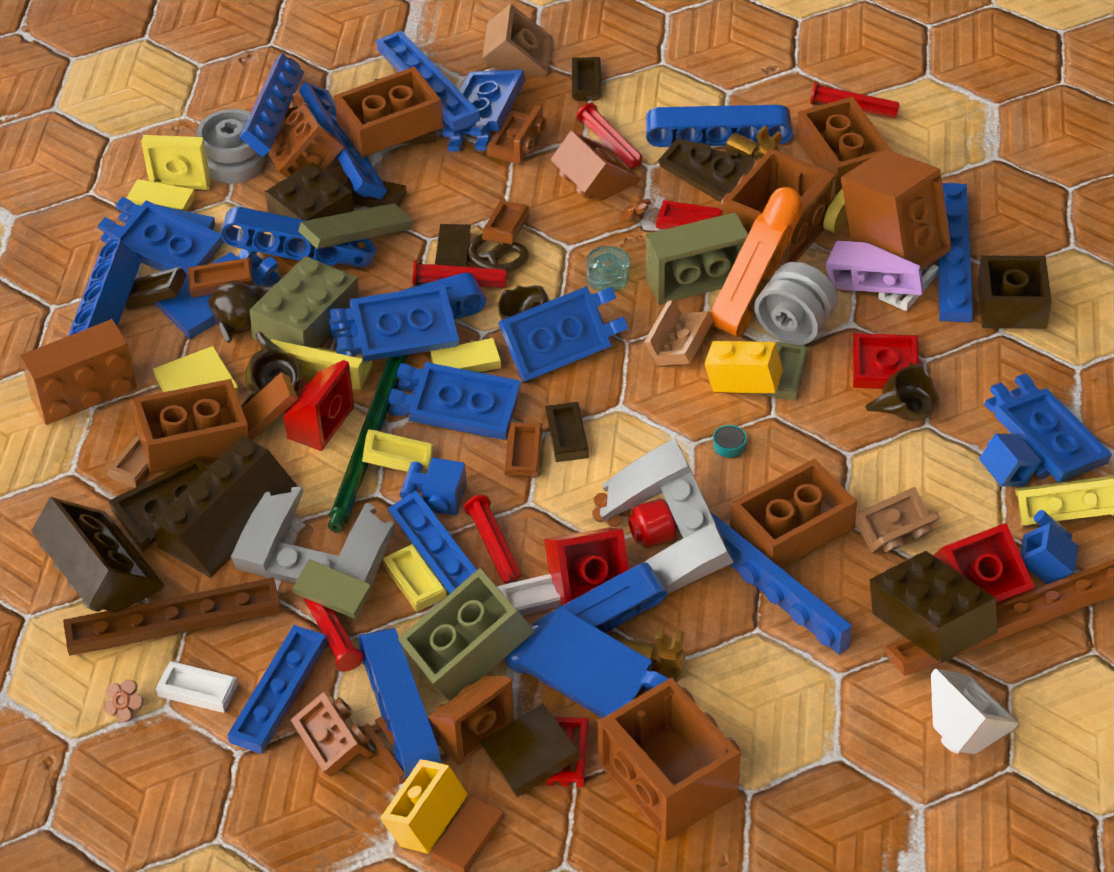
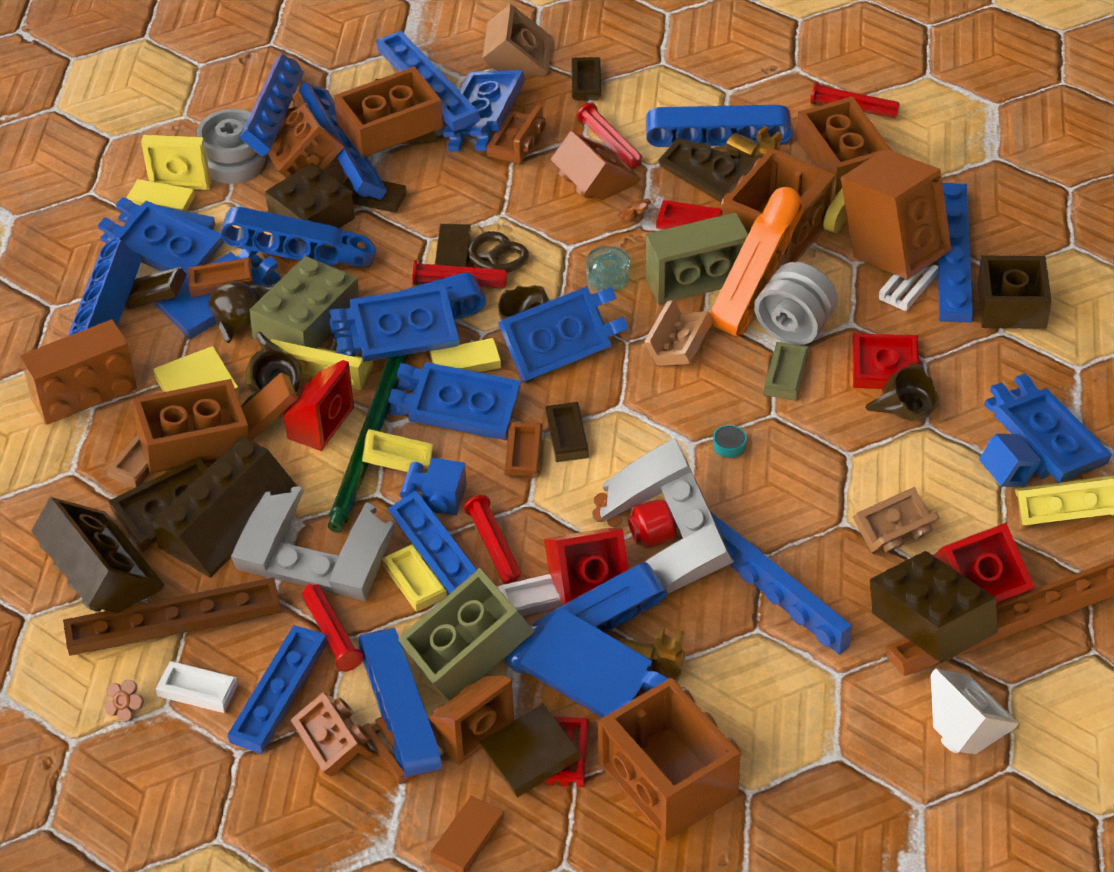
(332, 589): olive tile -> none
(355, 225): olive tile -> none
(424, 806): yellow brick -> none
(505, 222): dark orange tile -> none
(744, 367): yellow brick -> none
(794, 513): dark orange brick -> none
(872, 269): lavender slope -> none
(1049, 550): blue brick -> none

